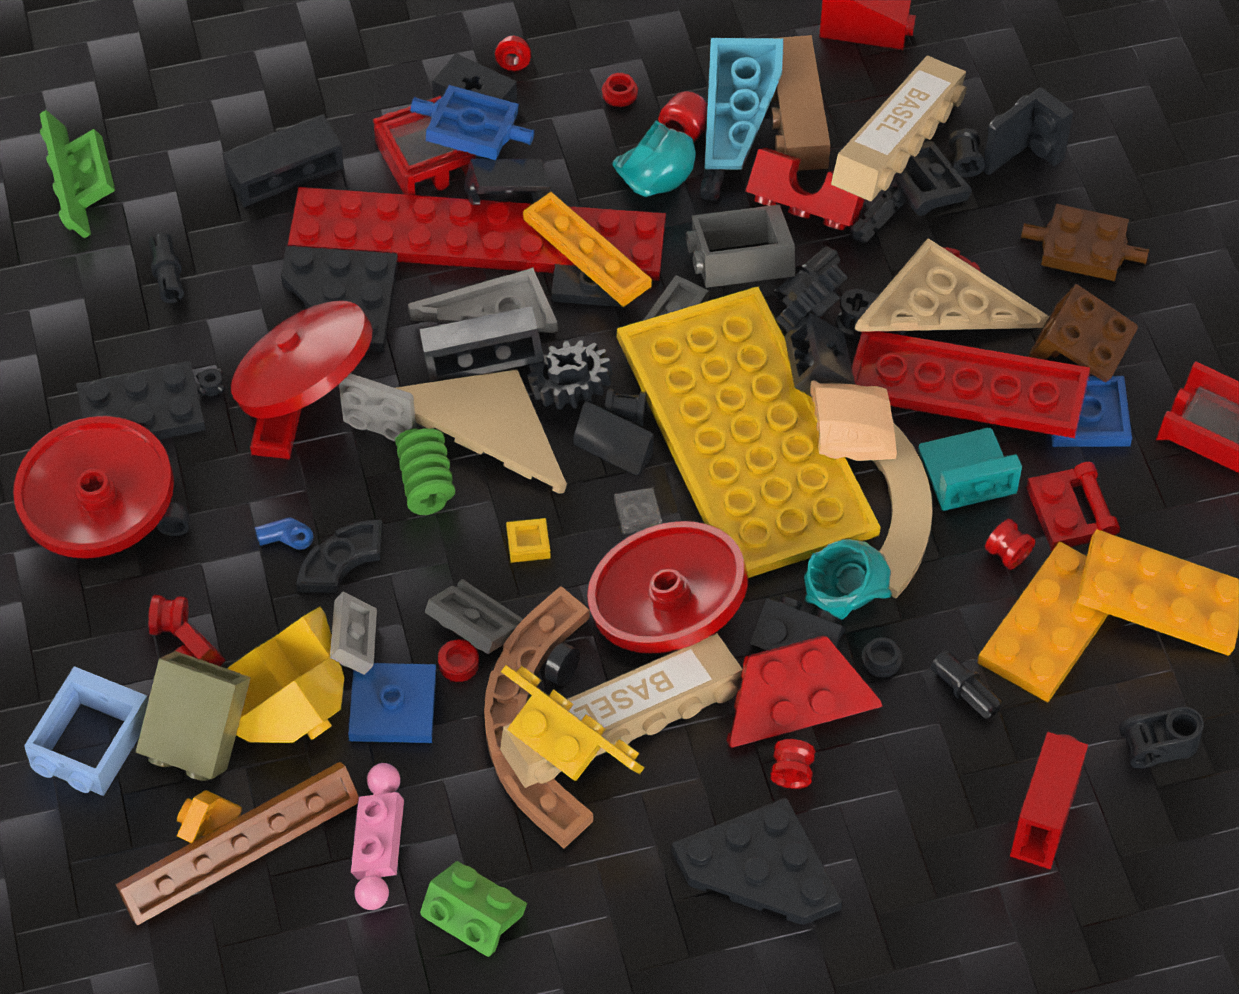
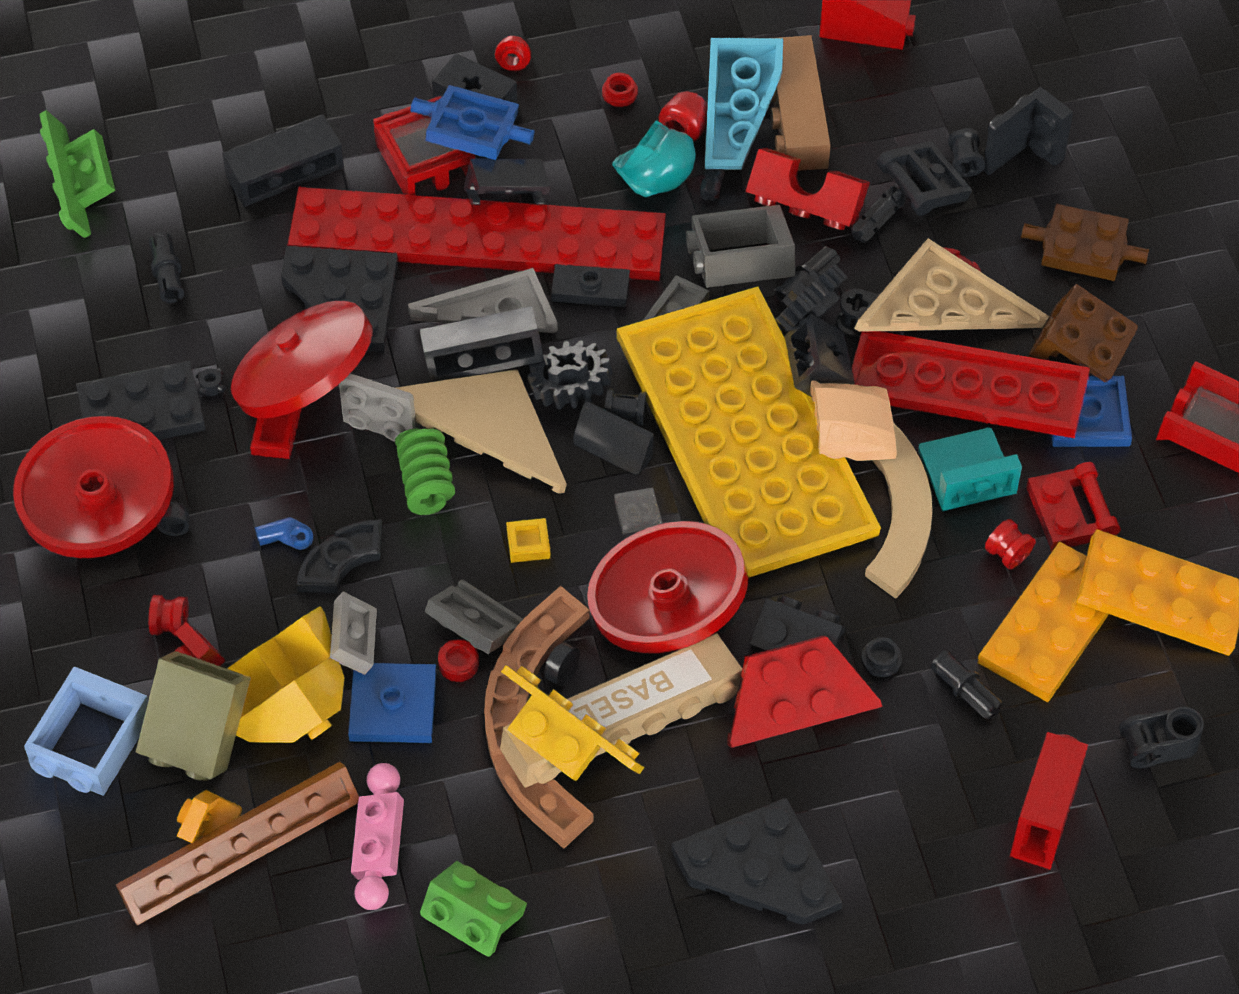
(587, 249): light orange tile -> none
(793, 764): red wheel -> none
(846, 577): teal helmet -> none
(899, 128): tan brick -> none

